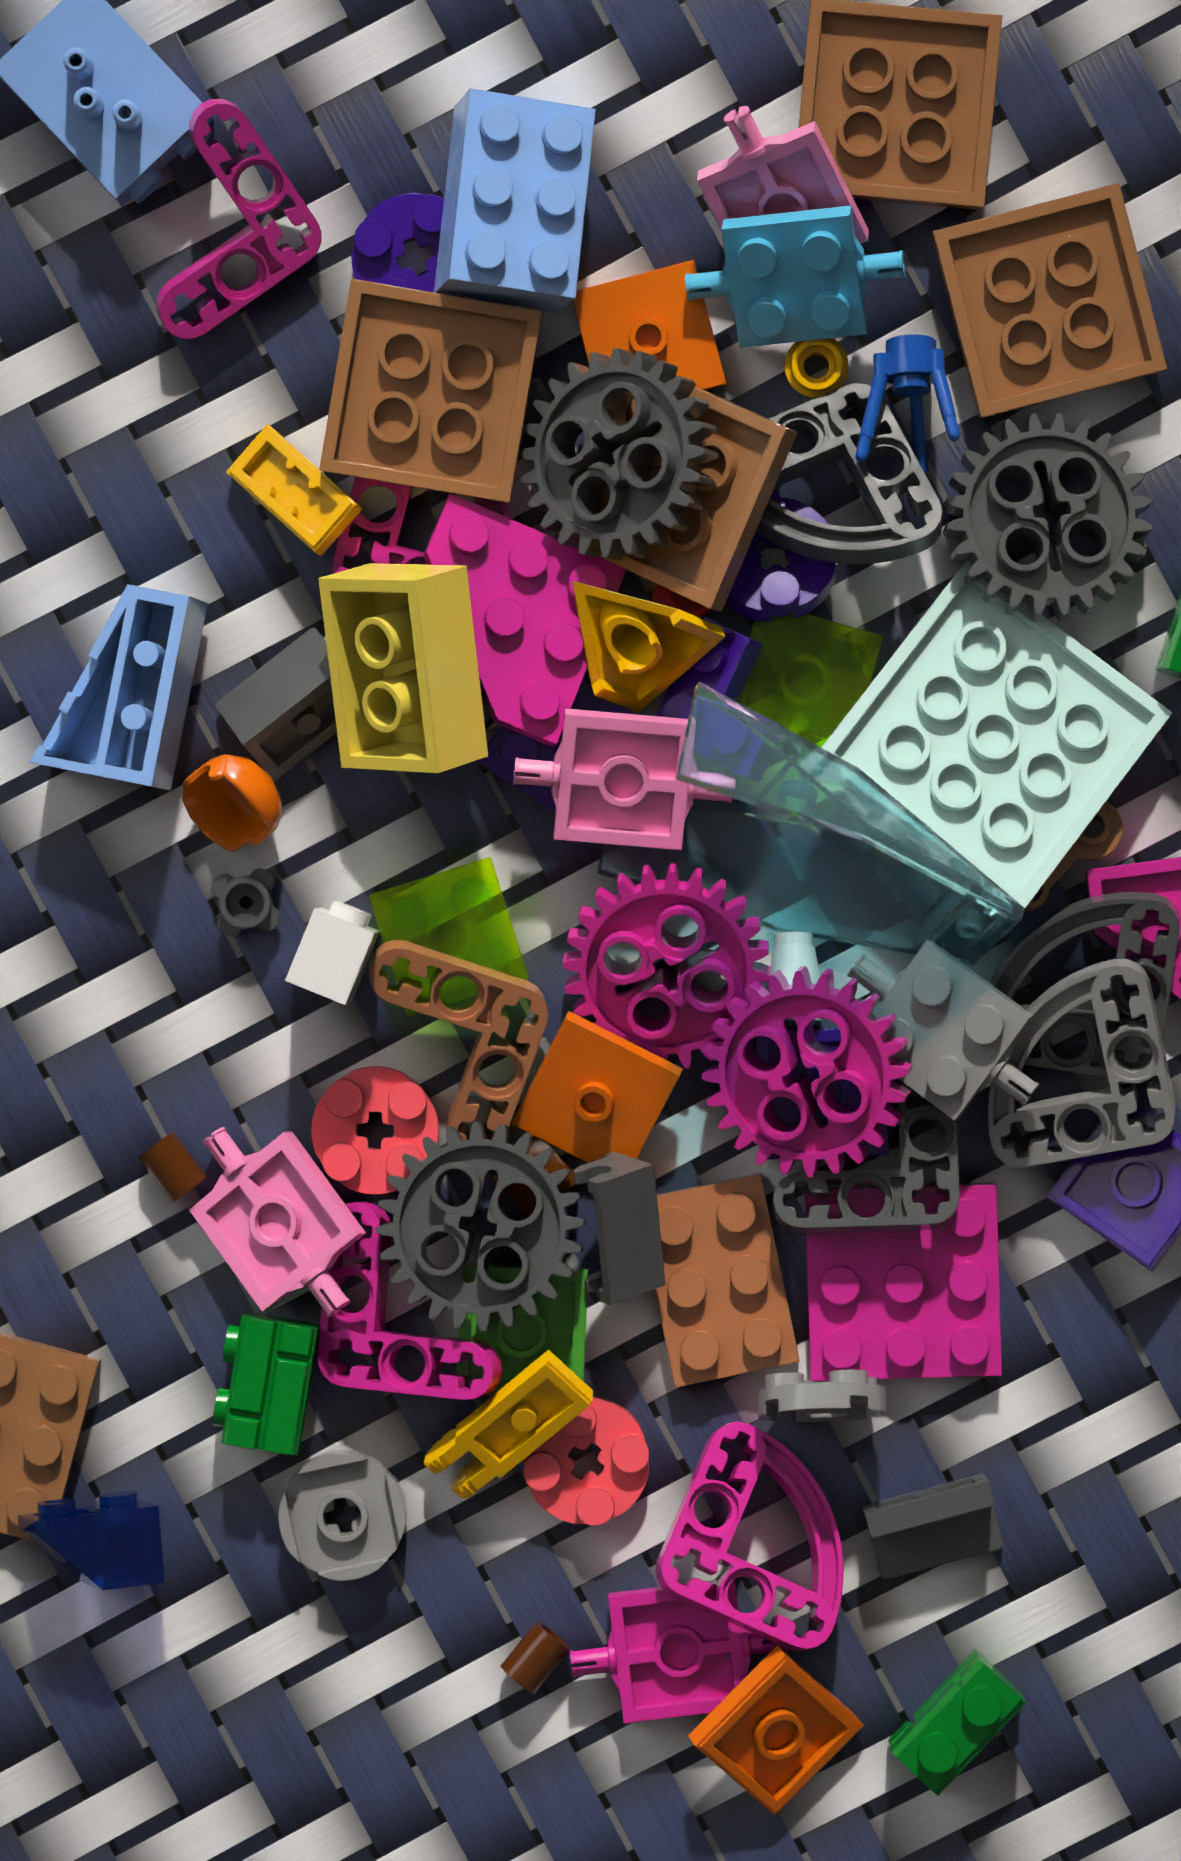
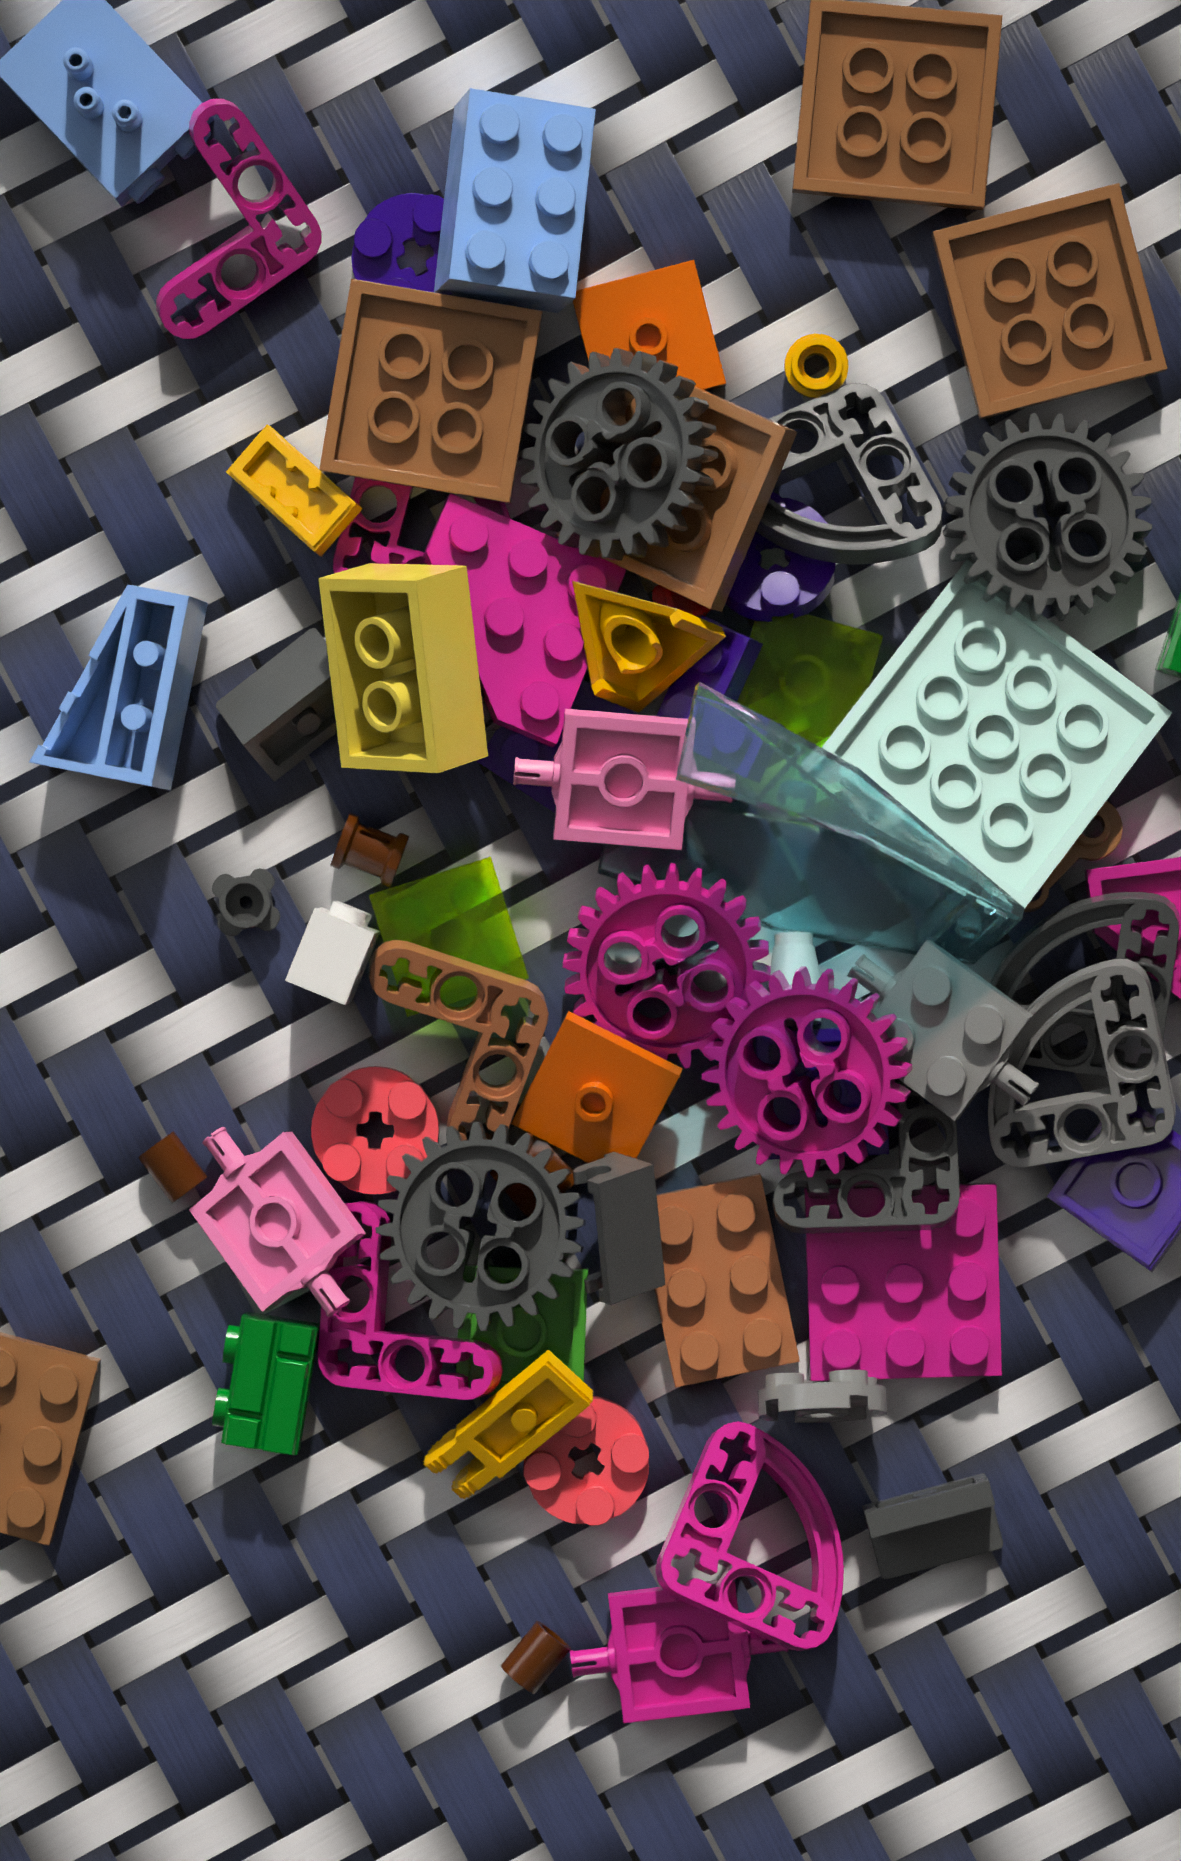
(104, 1543): clear blue slope -> none
(232, 801): orange hair -> none
(322, 1545): light grey plate -> none
(369, 850): none -> reddish brown bush
(775, 1730): orange plate -> none
(776, 175): bright pink plate -> none
(795, 276): medium azure plate -> none
(911, 367): blue plant -> none
(956, 1722): green brick -> none

